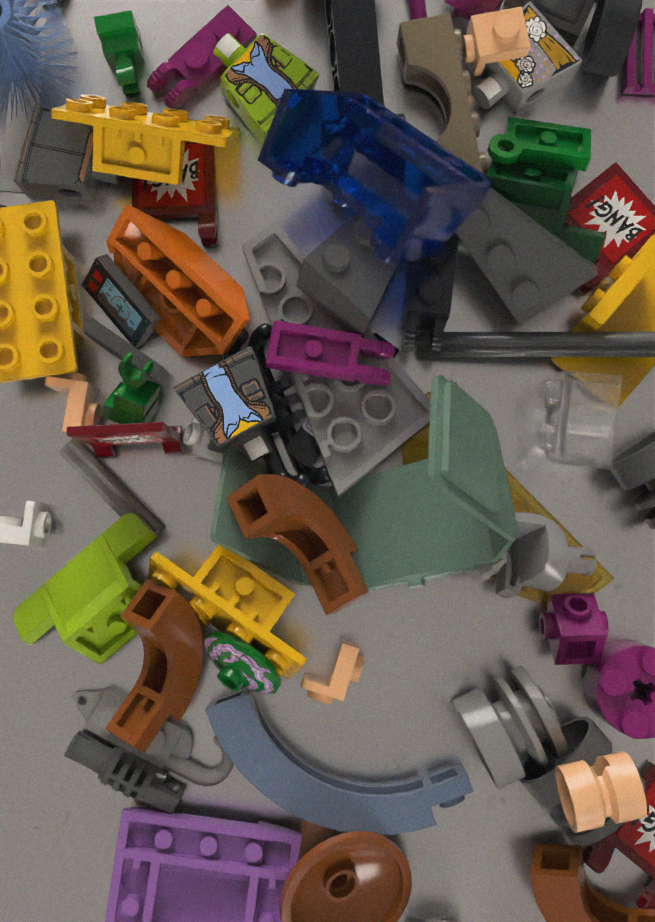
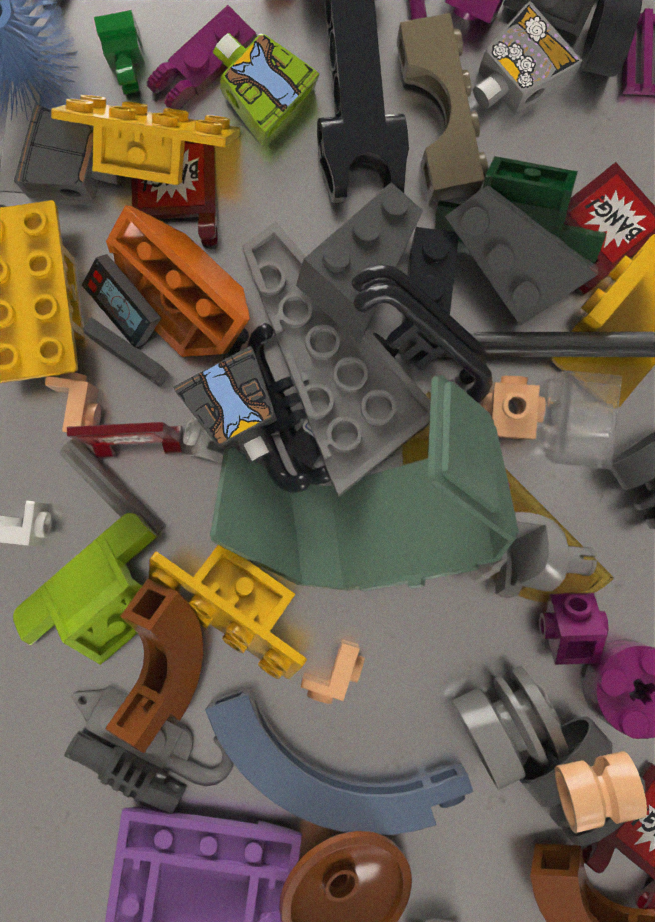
(135, 398): green piece -> none
(241, 664): green dish -> none
(305, 525): dark orange arch -> none
(326, 353): magenta hinge -> none
(374, 164): clear blue windscreen -> none
(427, 328): none -> black piece
(495, 38): light nougat bracket -> none
(528, 404): none -> light nougat brick
(542, 144): green hinge -> none

